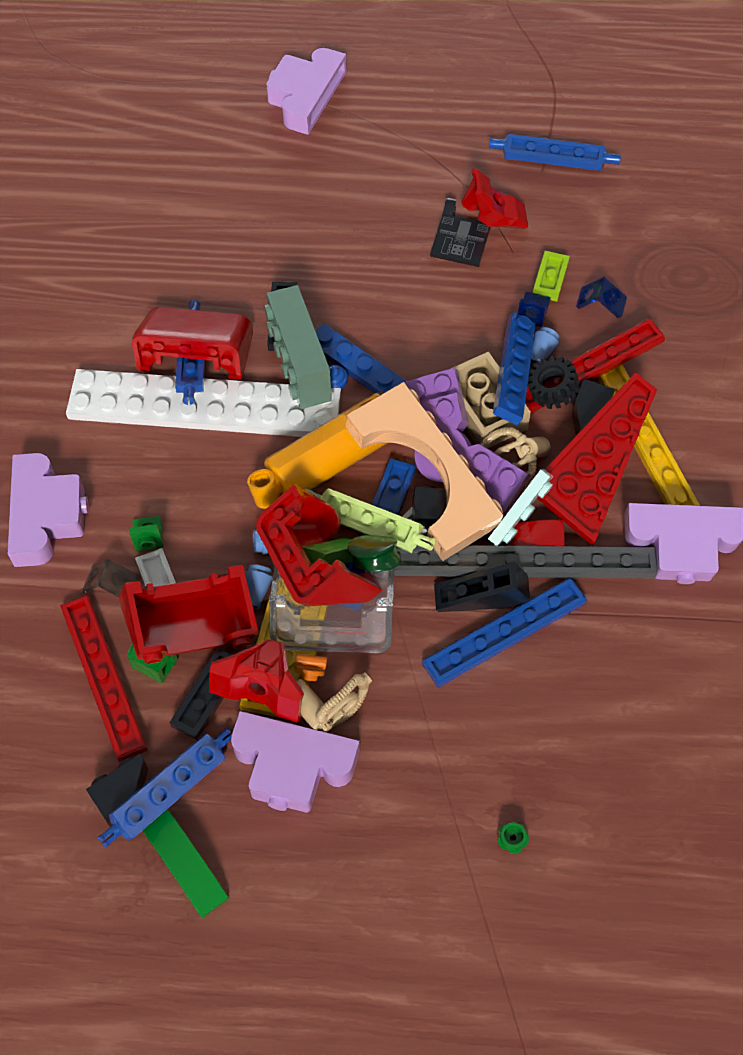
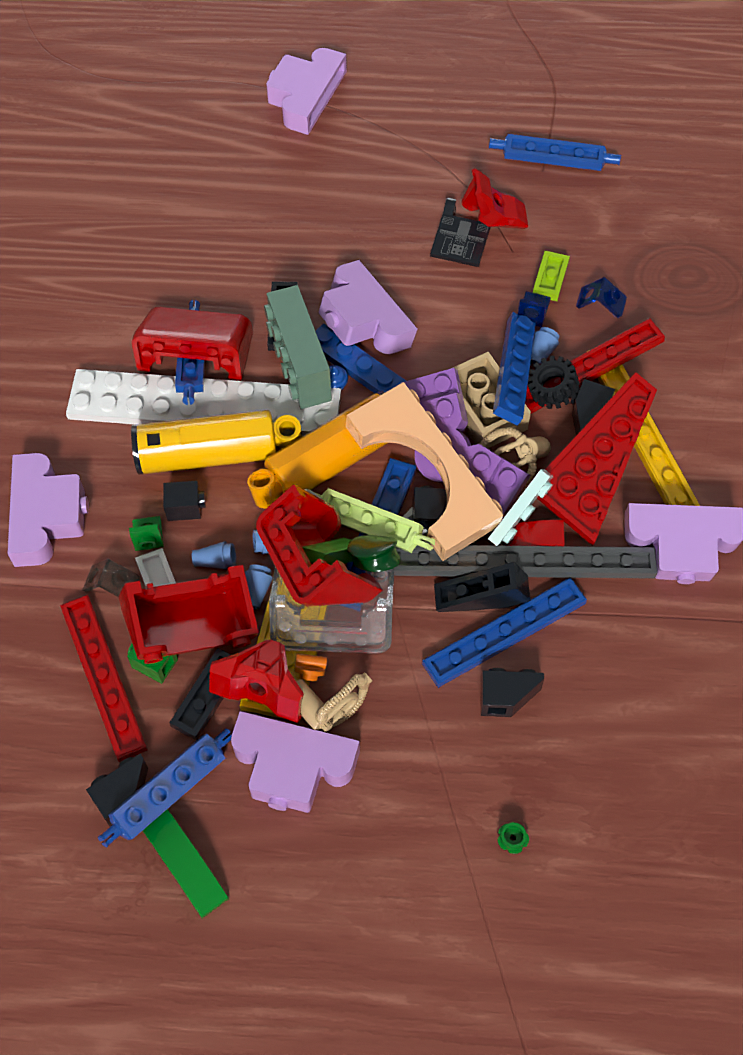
(183, 500): none -> black brick
(210, 441): none -> yellow piece
(215, 556): none -> medium blue cone
(363, 310): none -> lavender brick
(507, 692): none -> black slope

